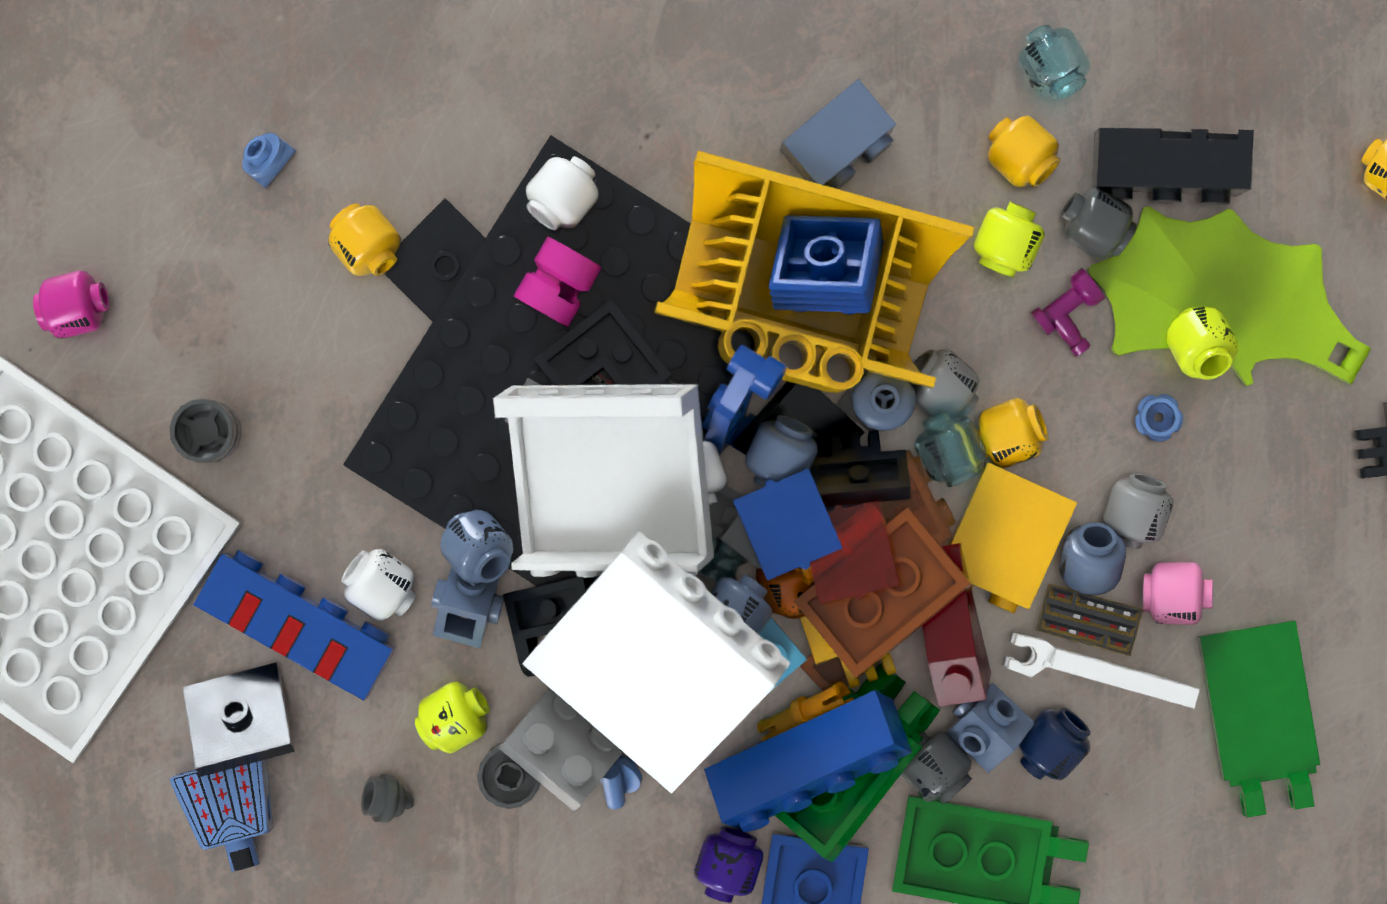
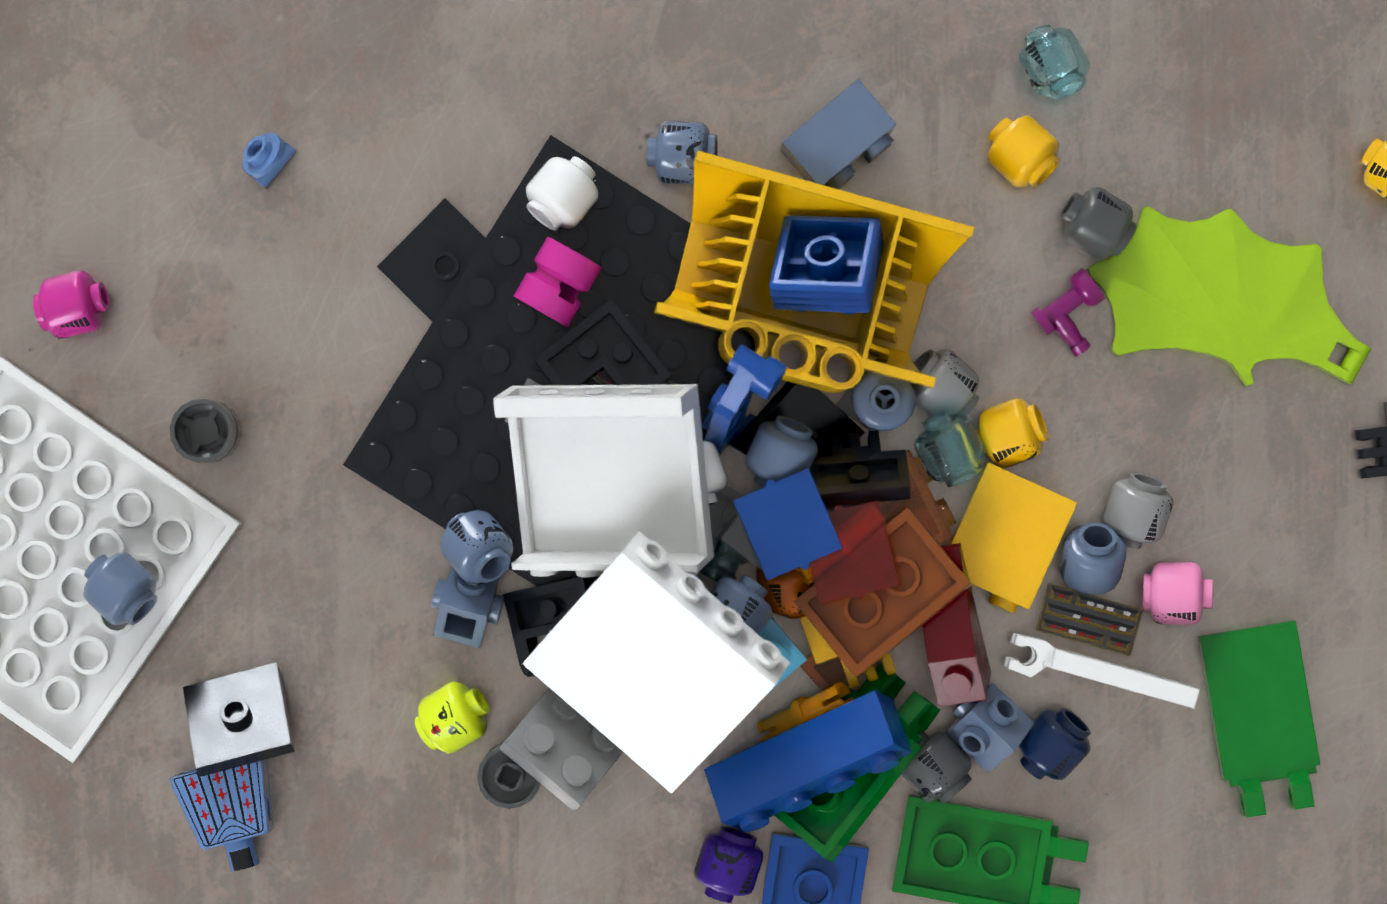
(120, 589): none -> sand blue head
(294, 624): blue brick -> none
(364, 240): yellow head -> none
(379, 584): white head -> none
(385, 798): dark grey plate -> none
(620, 779): medium blue plate -> none
(676, 148): none -> sand blue head
(1009, 239): neon yellow head -> none
(1171, 420): medium blue plate -> none
(1173, 163): black wedge -> none
(1202, 343): neon yellow head -> none

